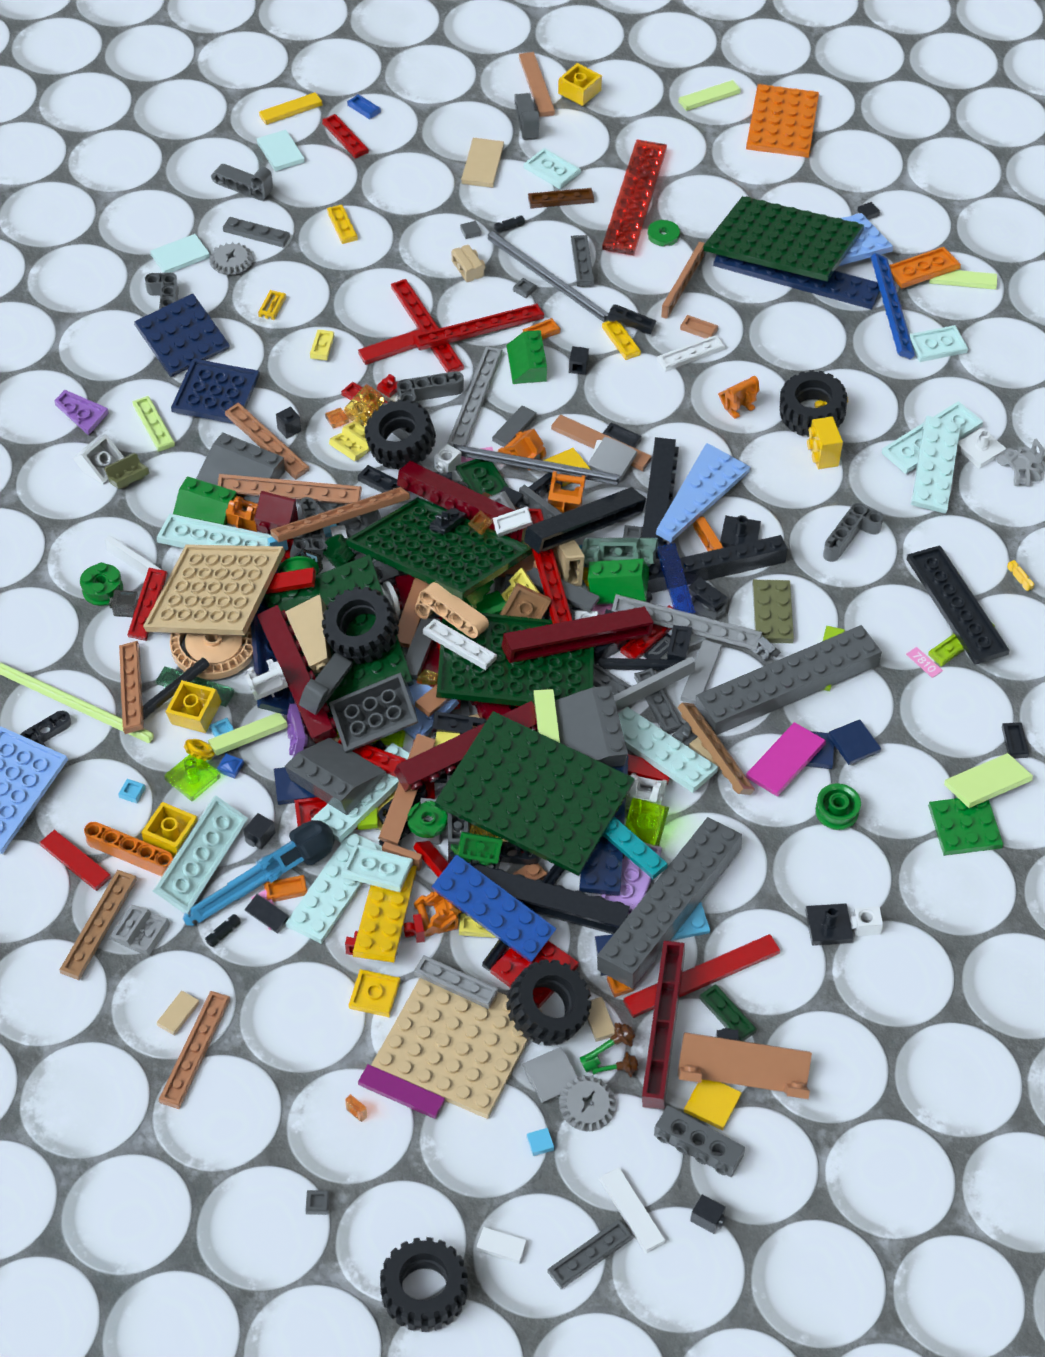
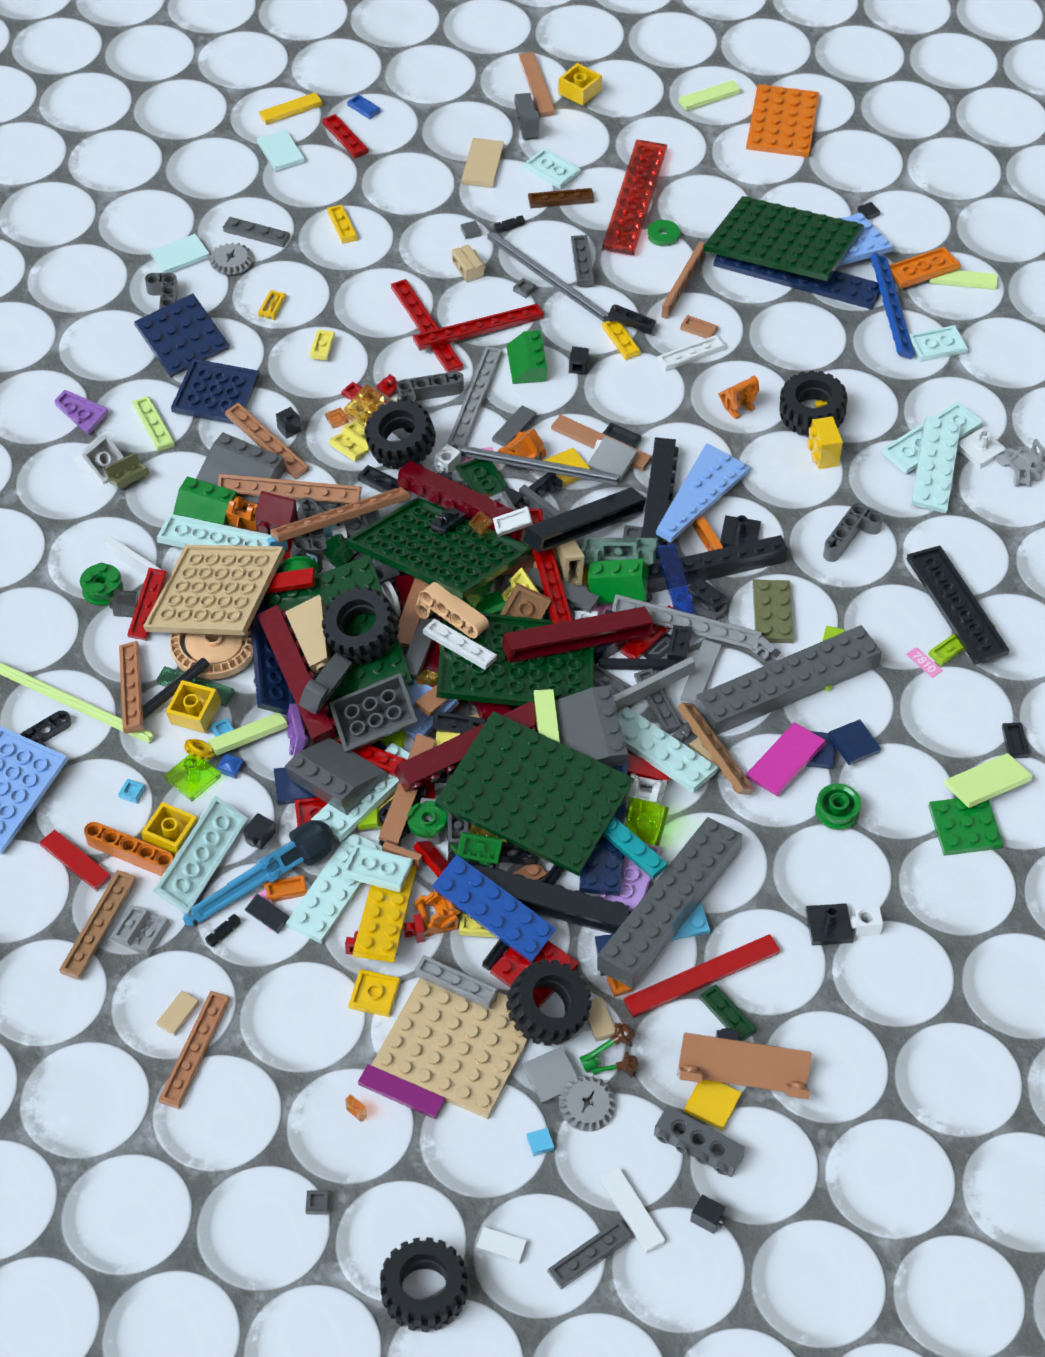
(251, 185): dark grey beam -> none
(268, 682): white piece -> none
(388, 347): red tile -> none
(547, 327): orange tile -> none
(565, 499): orange piece -> none
(663, 1025): dark red brick -> none
(1020, 575): yellow axle -> none

